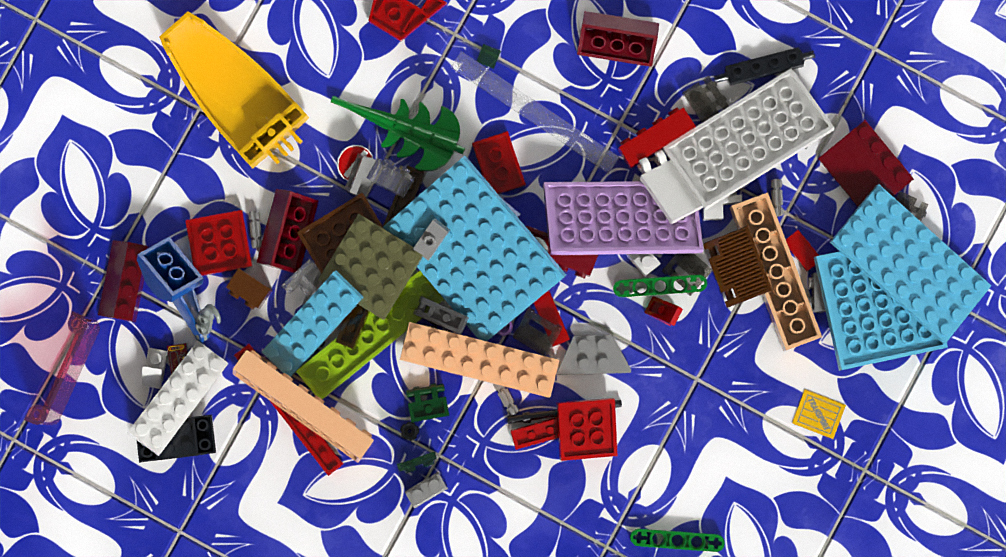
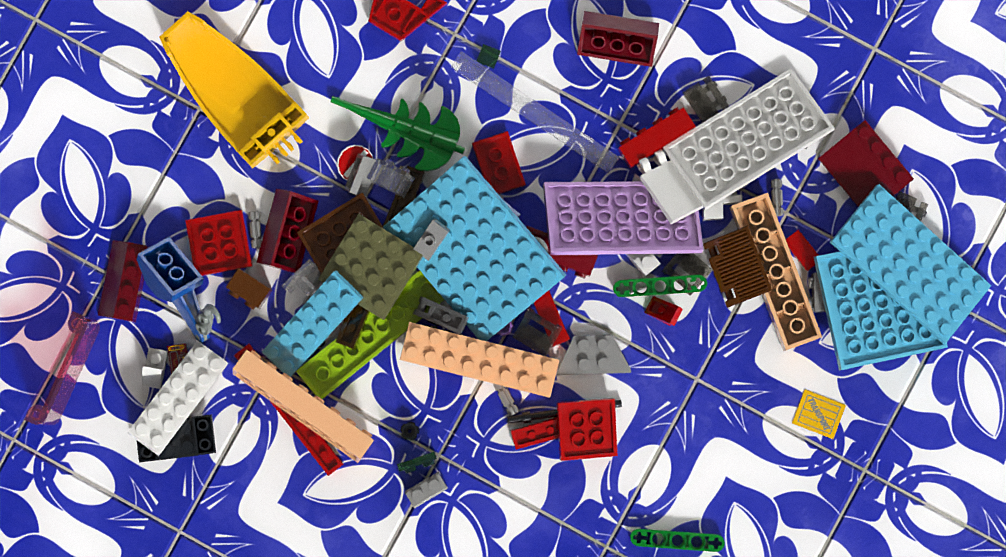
(430, 408): dark green plate -> none
(764, 66): black plate -> none

